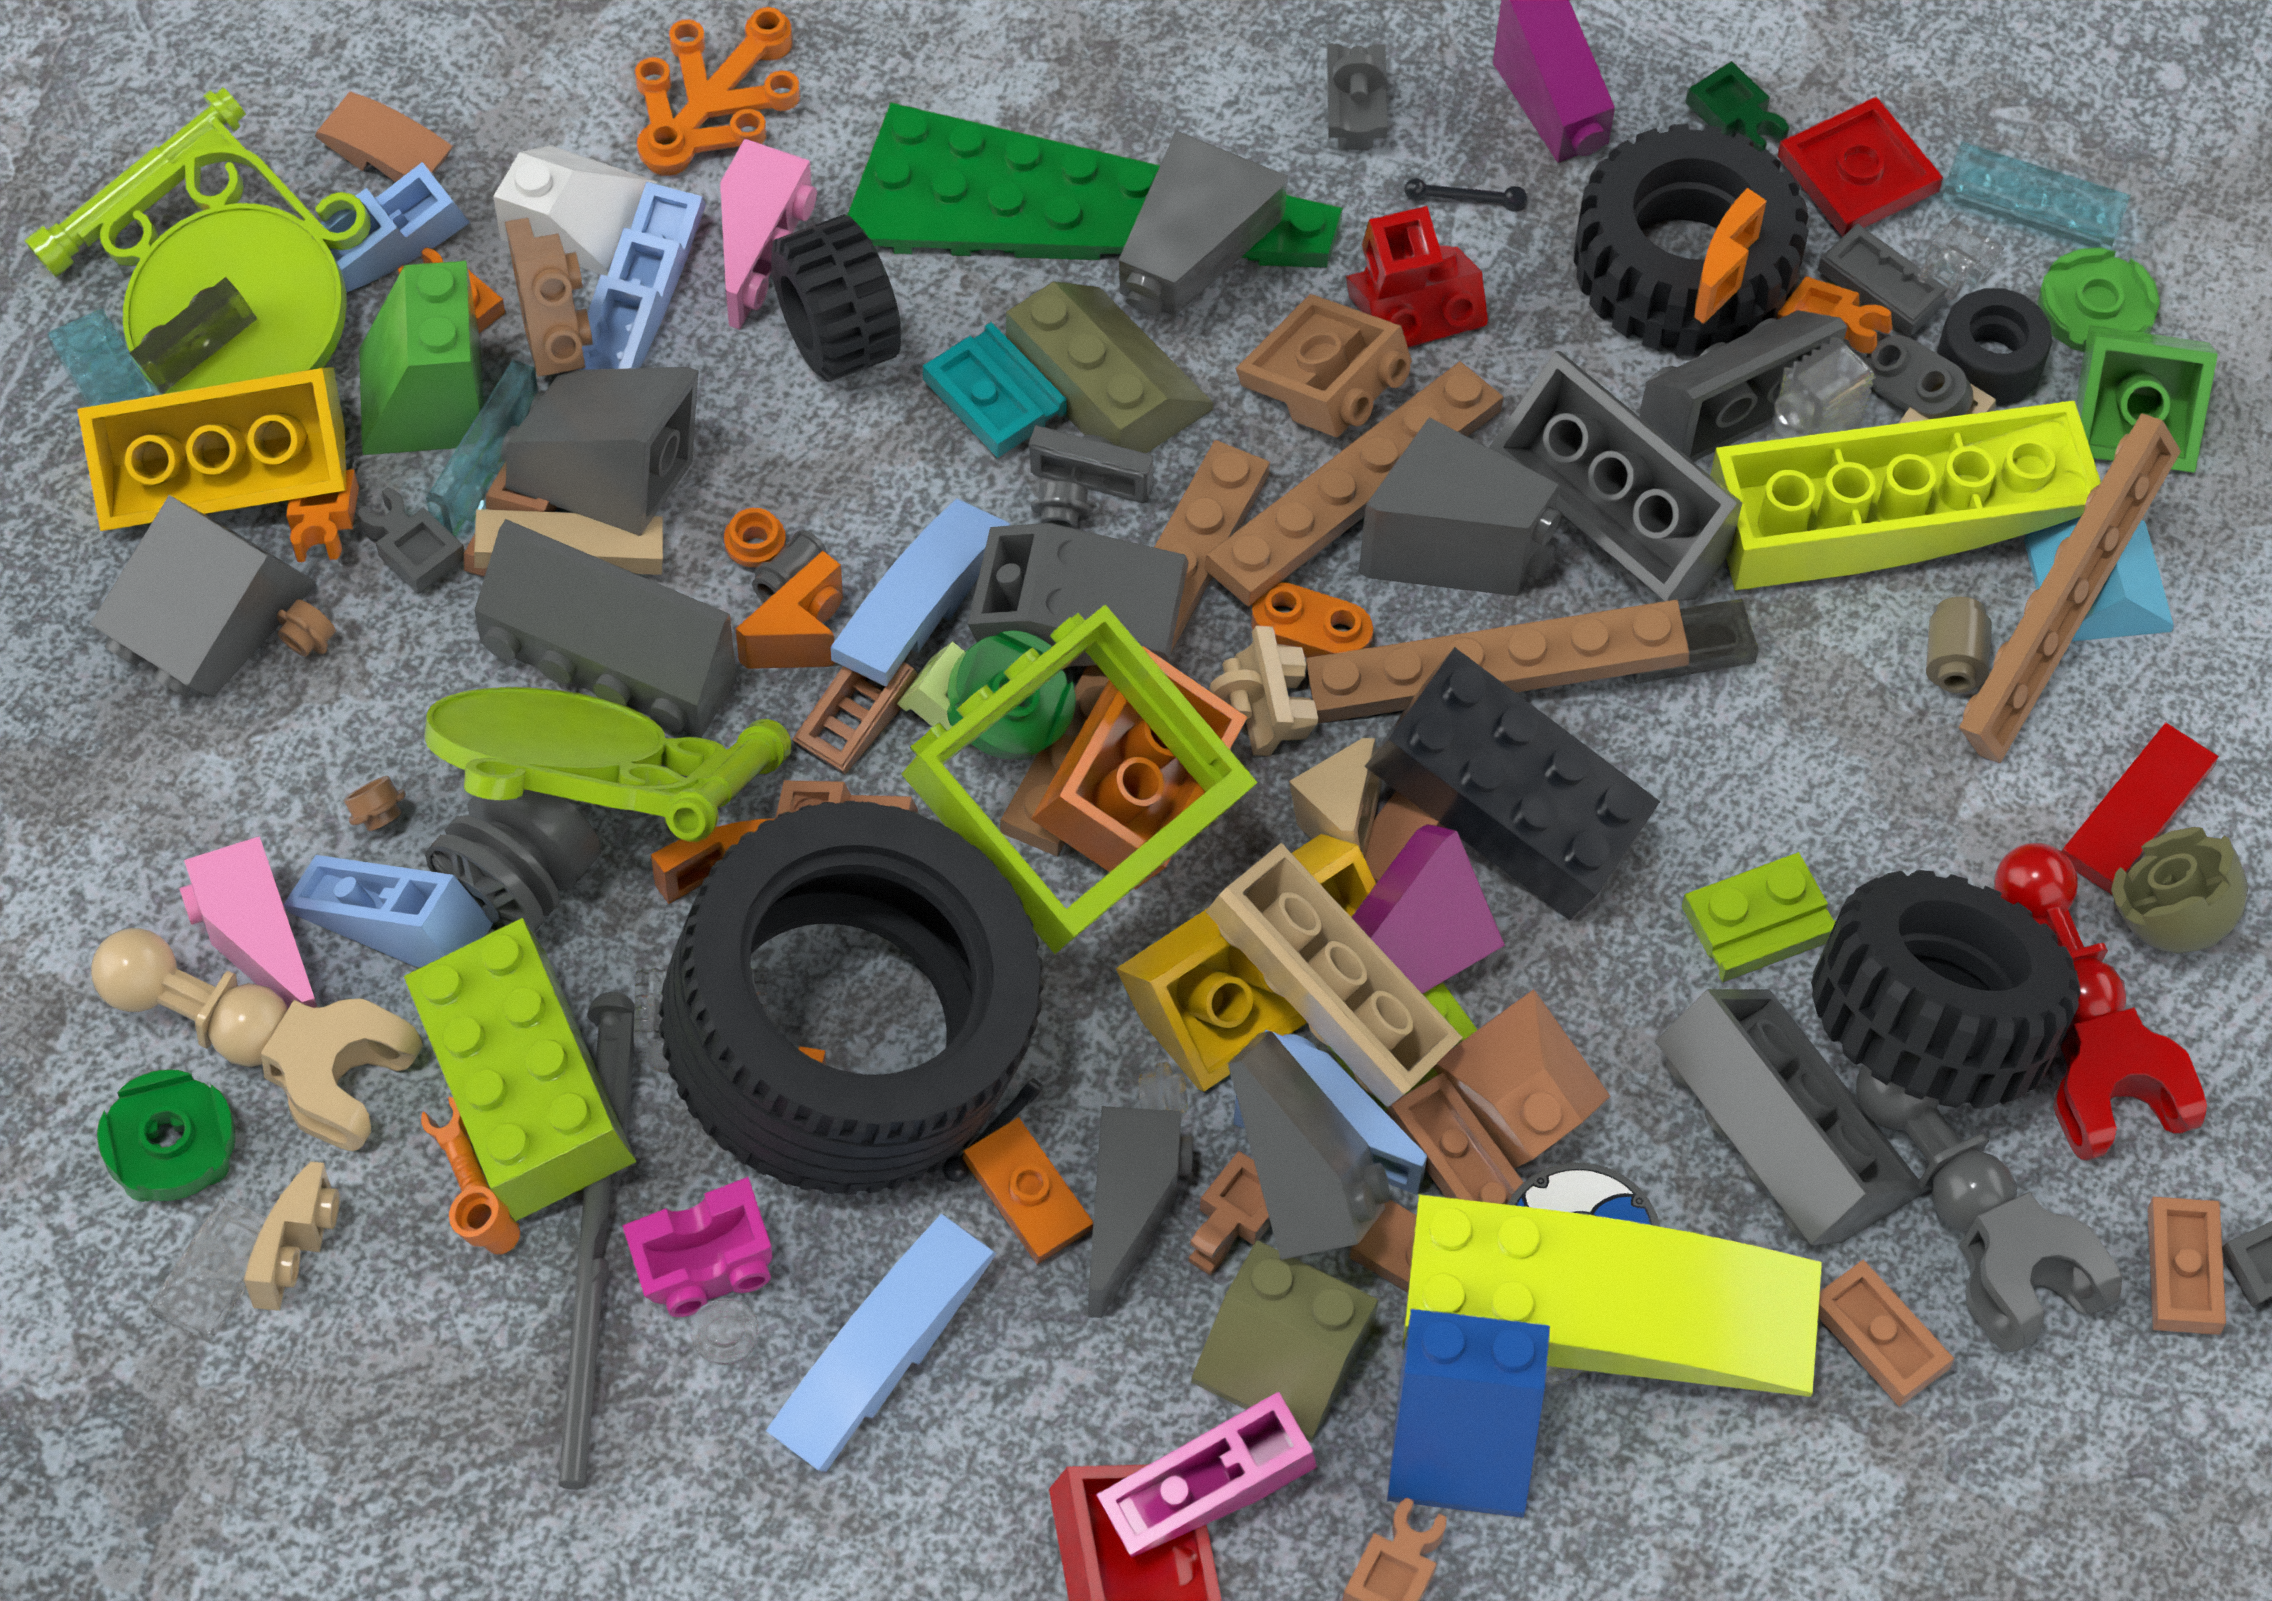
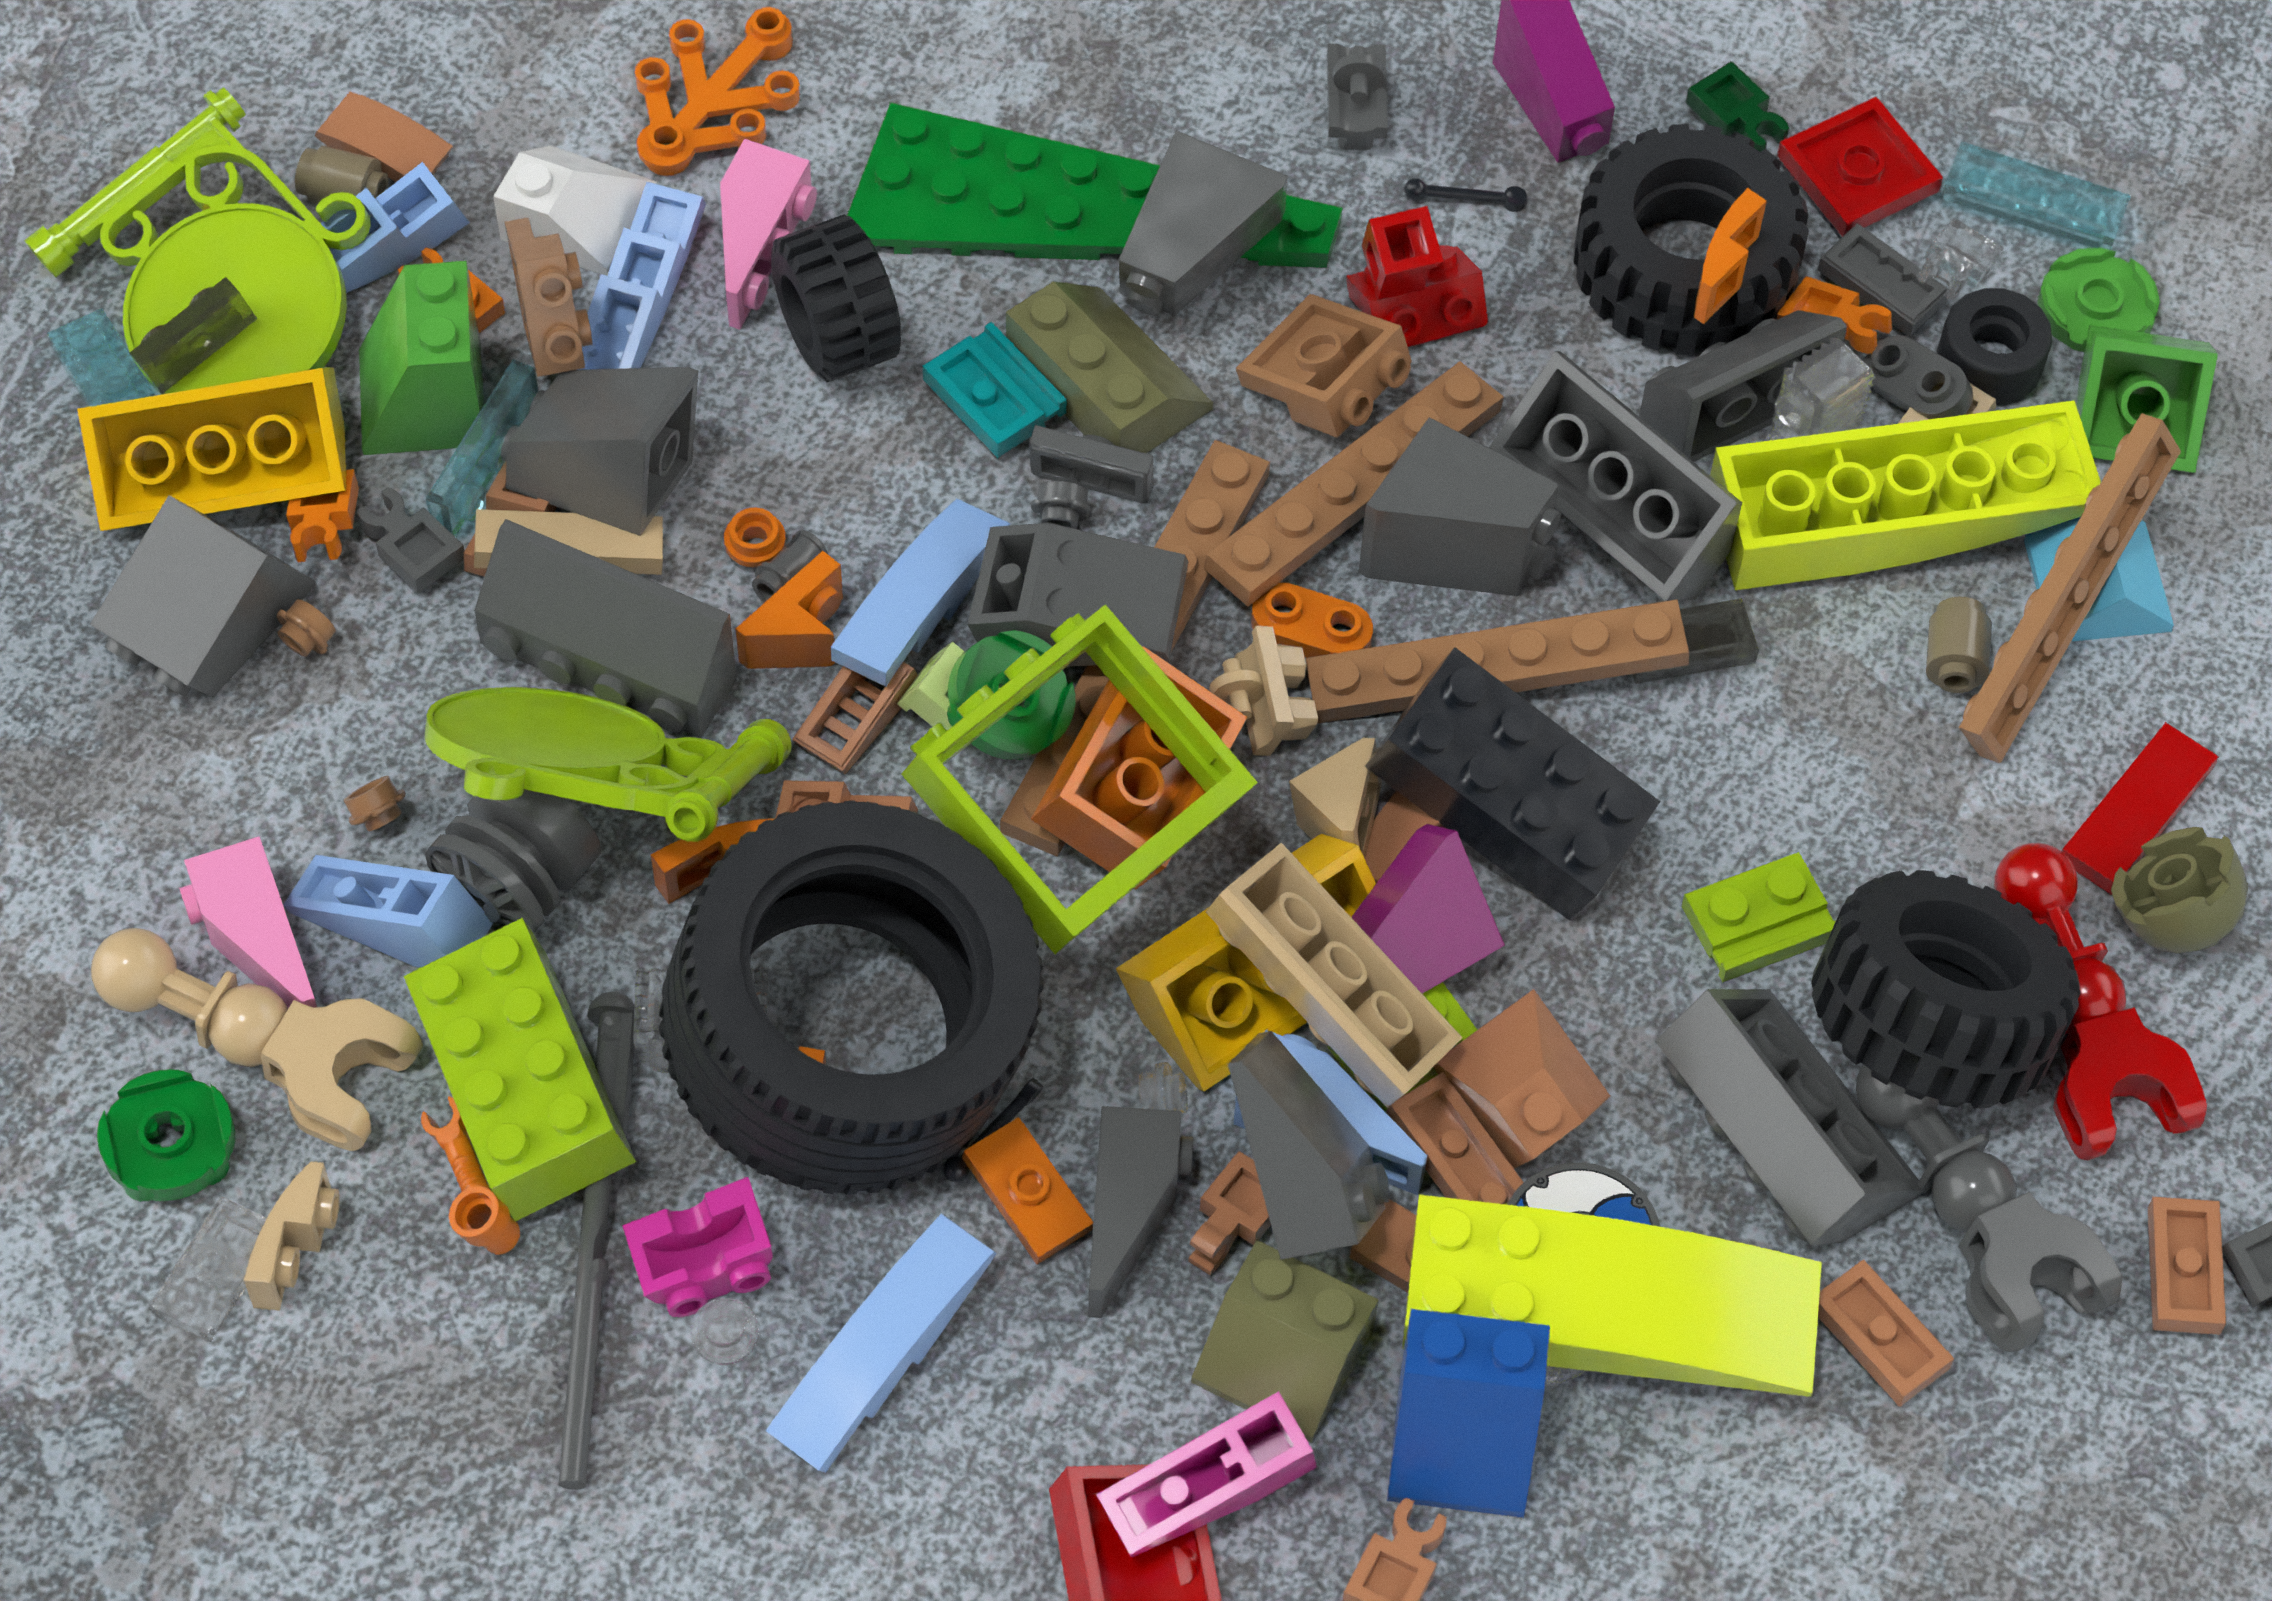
(336, 171): none -> dark tan brick

